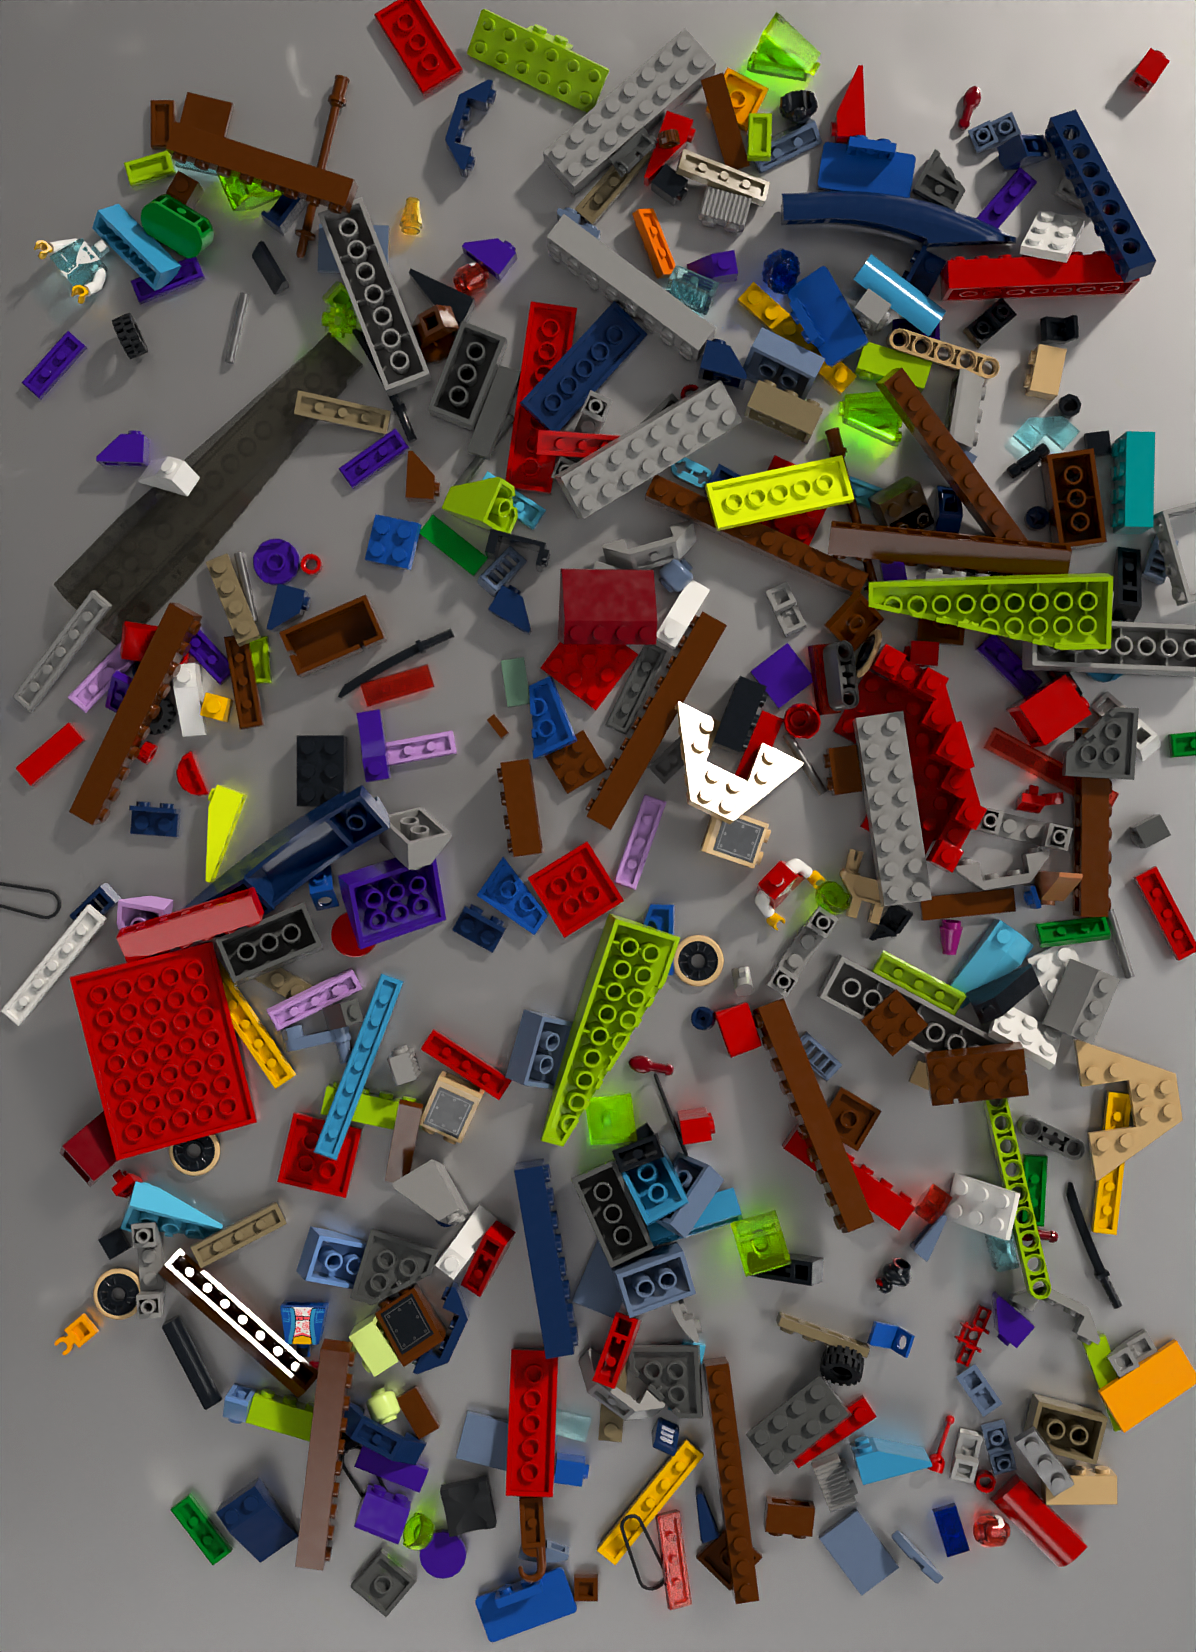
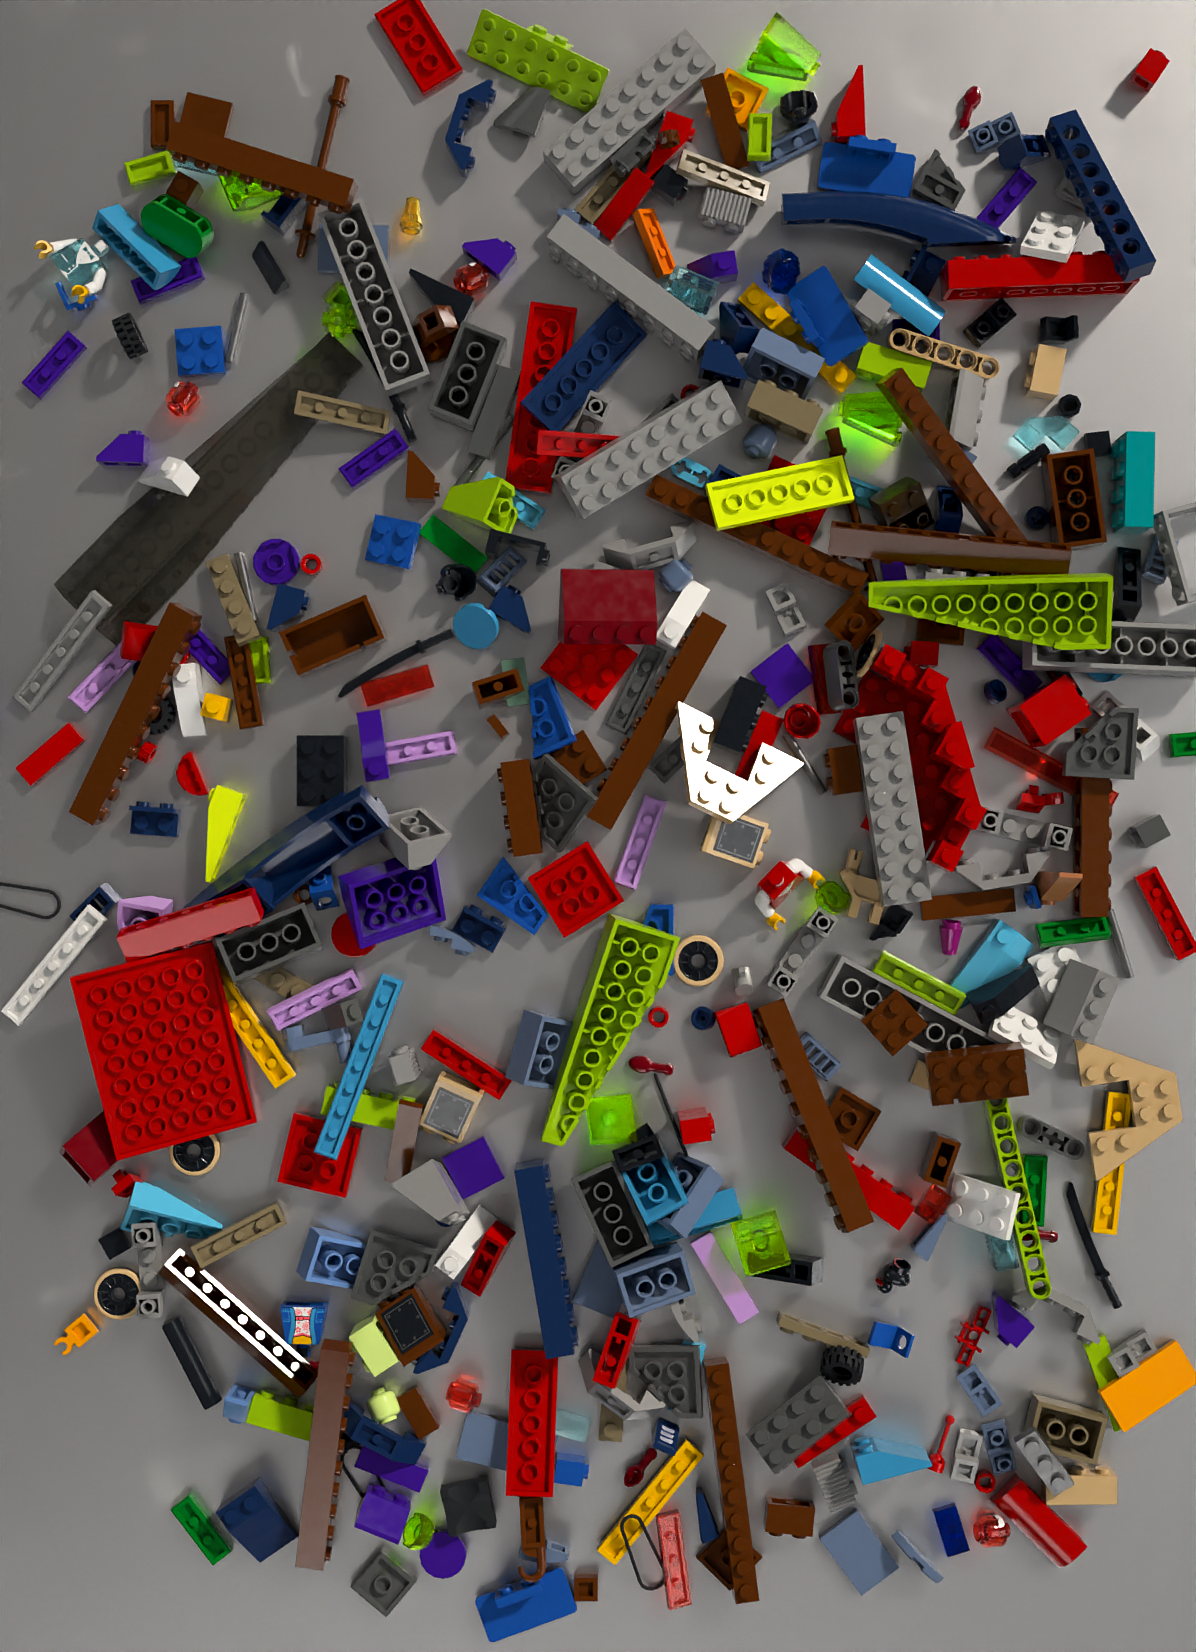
(68, 304): none -> blue bracket
(117, 690): dark purple slope -> none
(183, 398): none -> clear red head
(200, 351): none -> blue plate
(297, 892): none -> reddish brown axle
(457, 581): none -> black hair
(458, 942): none -> sand blue slope
(463, 1395): none -> clear red head
(473, 1167): none -> dark purple tile
(475, 626): none -> dark azure tile
(497, 688): none -> reddish brown slope
(525, 112): none -> dark grey slope
(560, 802): none -> dark grey plate
(624, 204): none -> red tile
(636, 1472): none -> dark red piece
(663, 1022): none -> red axle
(724, 1277): none -> lavender tile
(737, 327): none -> dark blue slope
(760, 441): none -> sand blue head
(940, 1159): none -> reddish brown brick
(995, 691): none -> dark blue tile

